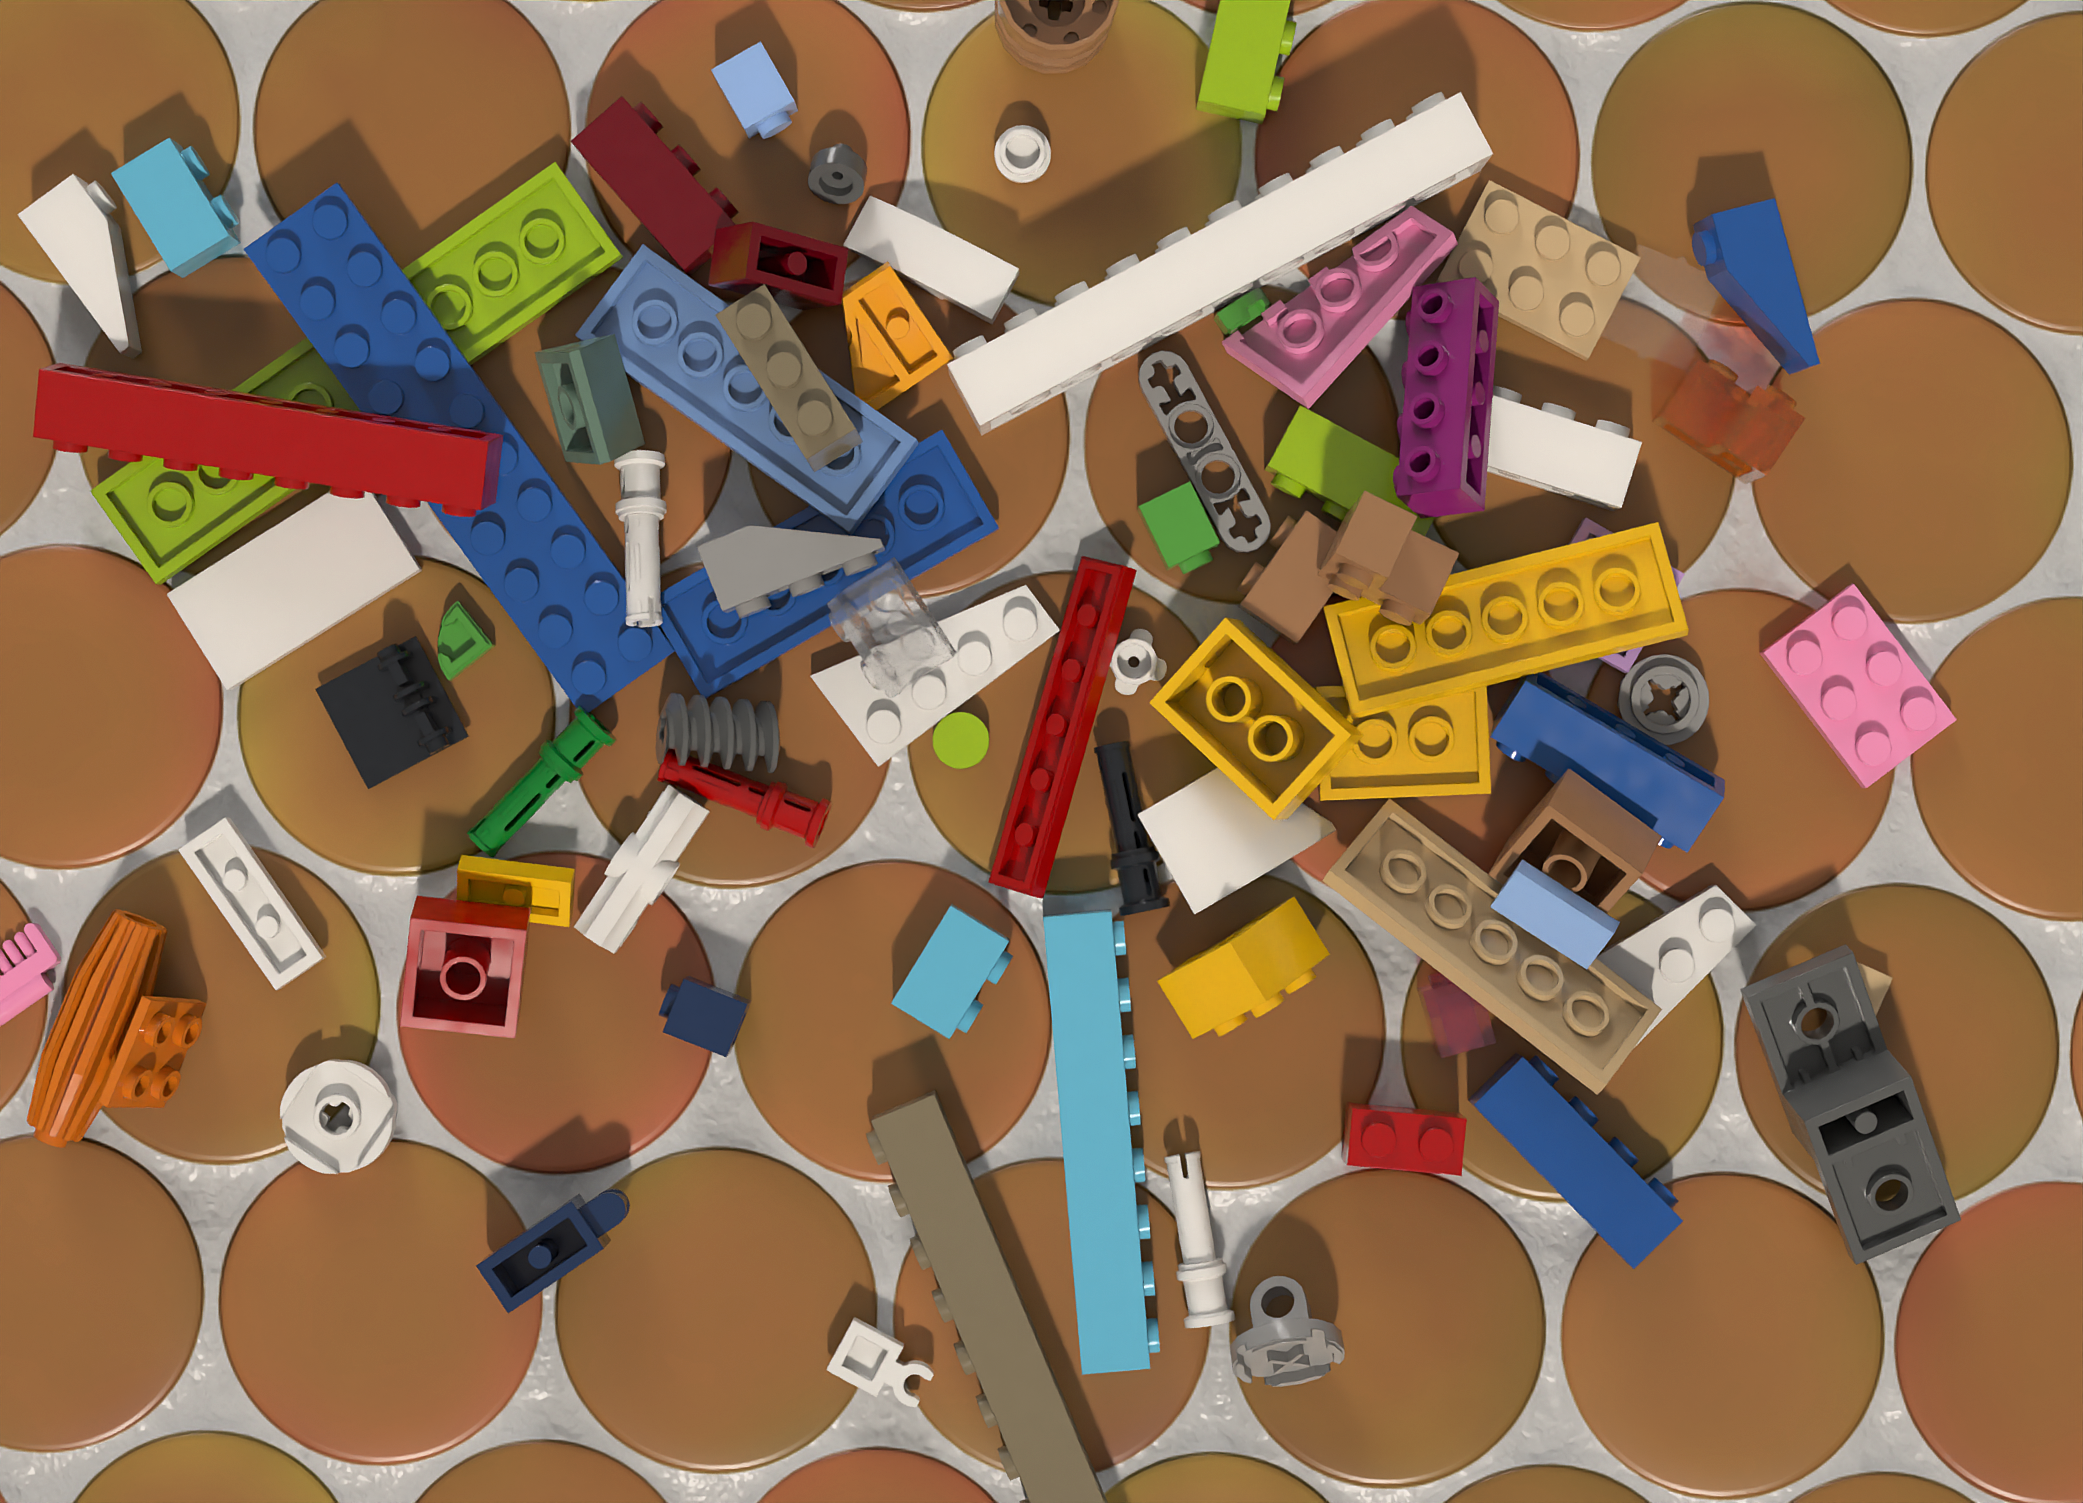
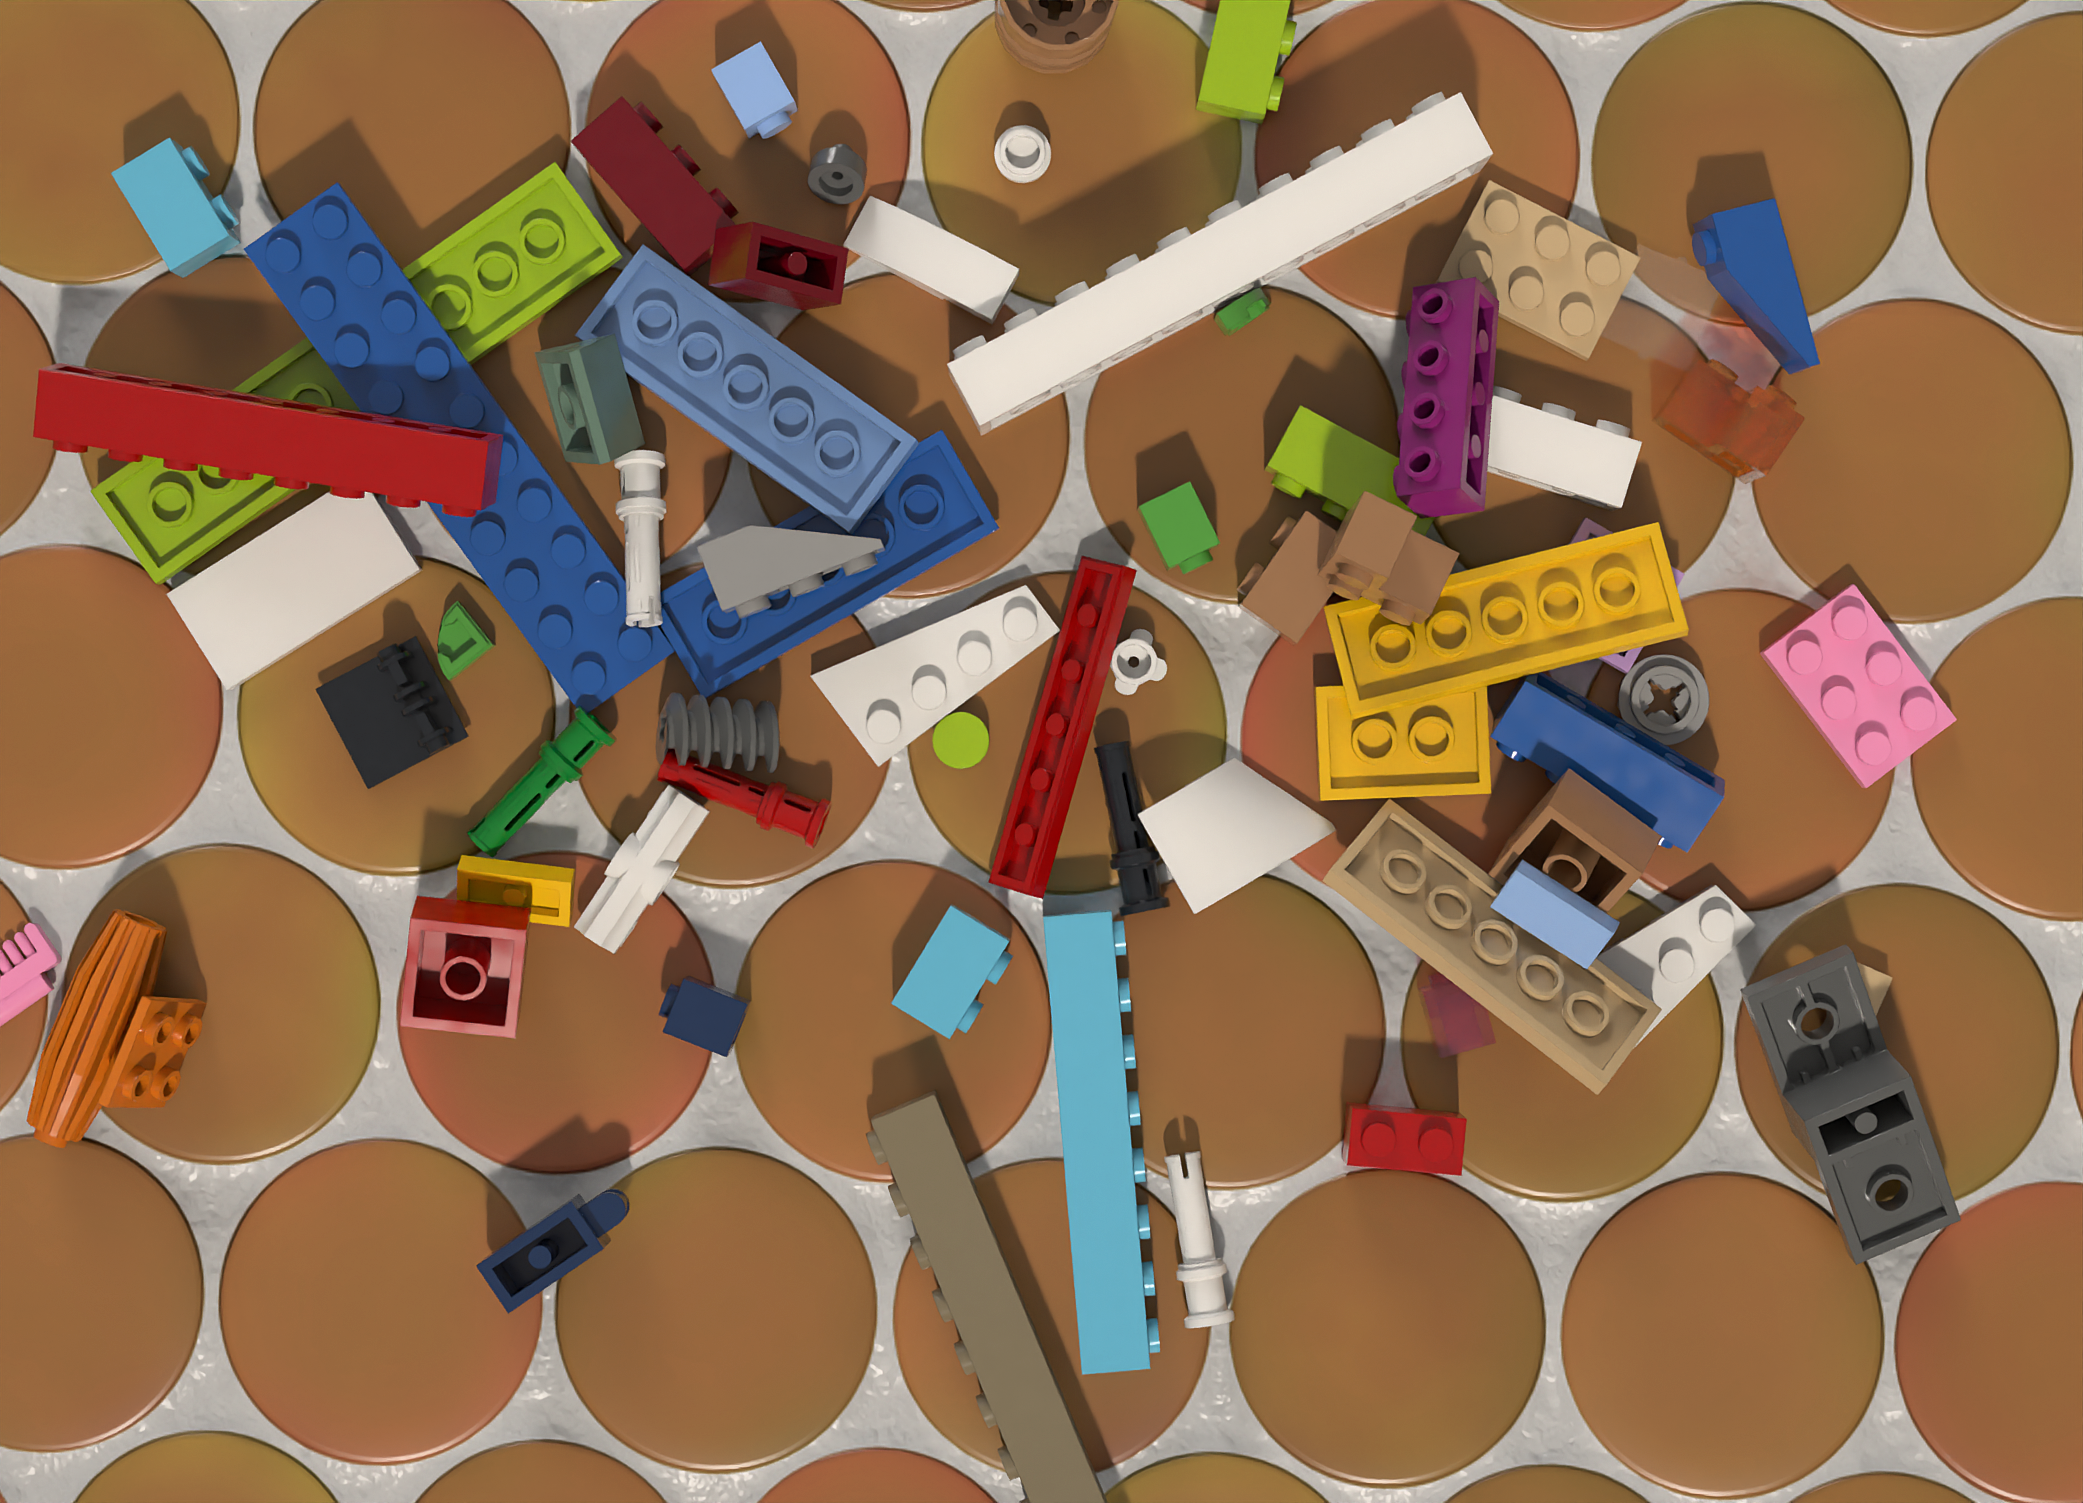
(89, 252): white slope -> none
(252, 903): white plate -> none
(306, 1123): white plate -> none
(789, 378): dark tan brick -> none
(870, 1359): white plate -> none
(888, 338): light orange wing -> none
(889, 628): clear bracket -> none
(1210, 449): light grey beam -> none
(1245, 971): yellow brick -> none
(1256, 719): yellow brick -> none
(1288, 1347): light grey tile -> none
(1328, 324): bright pink wing -> none
(1575, 1159): blue brick -> none

